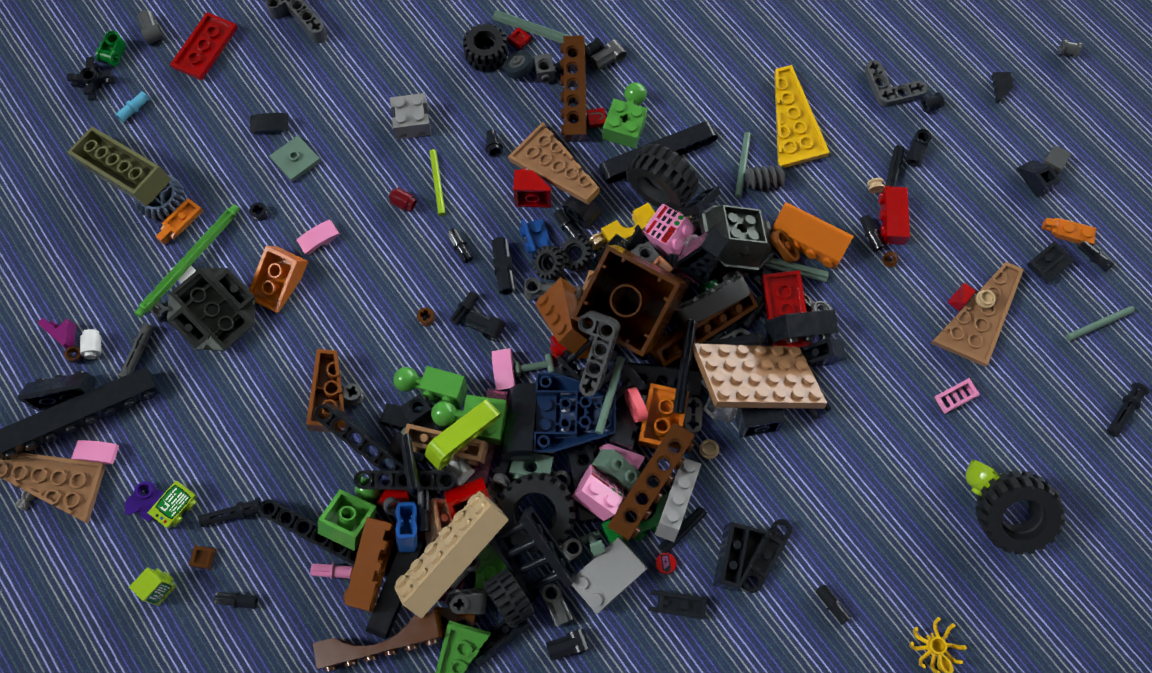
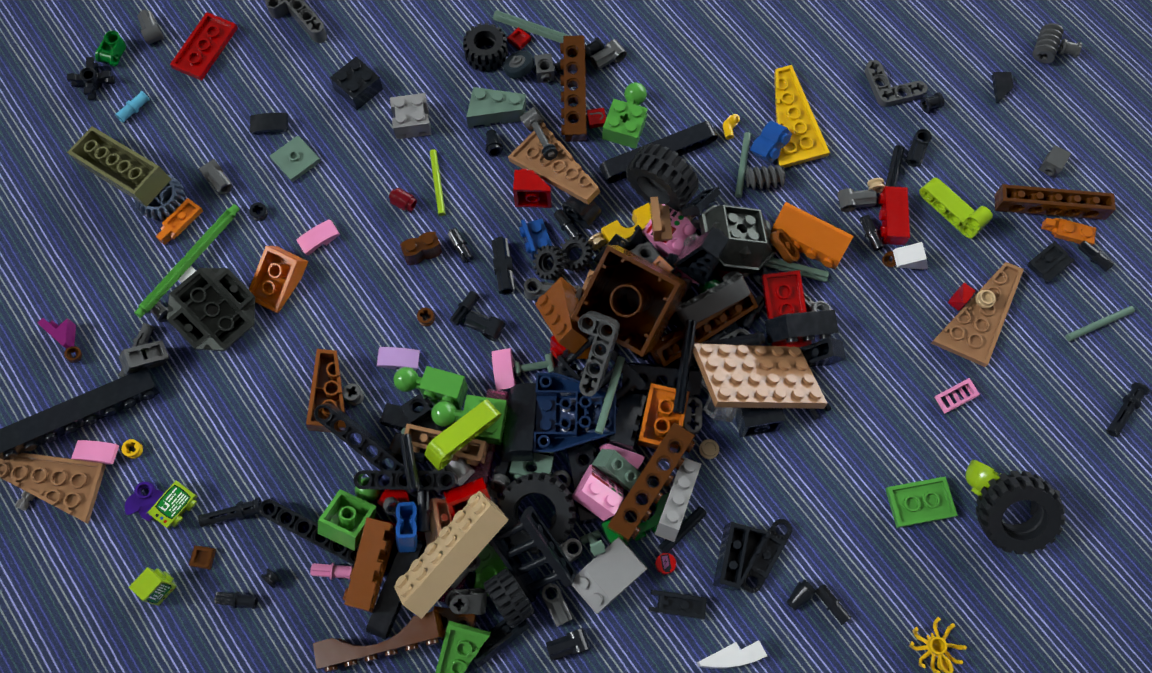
(51, 392): black slope -> none
(90, 344): white brick -> none
(131, 442): none -> yellow bush
(142, 356): none -> dark grey brick
(214, 174): none -> dark grey piece
(271, 578): none -> black bush
(356, 83): none -> black brick
(397, 358): none -> lavender slope
(424, 247): none -> reddish brown brick
(494, 106): none -> sand green wedge
(532, 120): none -> dark grey piece
(635, 404): coral beam -> none
(660, 220): none -> medium nougat bracket
(729, 124): none -> yellow arm
(733, 656): none -> white slope
(771, 141): none -> blue brick
(802, 593): none -> black cone
(851, 199): none -> dark grey piece
(911, 256): none -> white slope
(921, 502): none -> bright green plate
(954, 209): none -> lime beam
(1038, 177): black slope -> none
(1048, 43): none -> dark grey piece
(1054, 202): none -> reddish brown brick

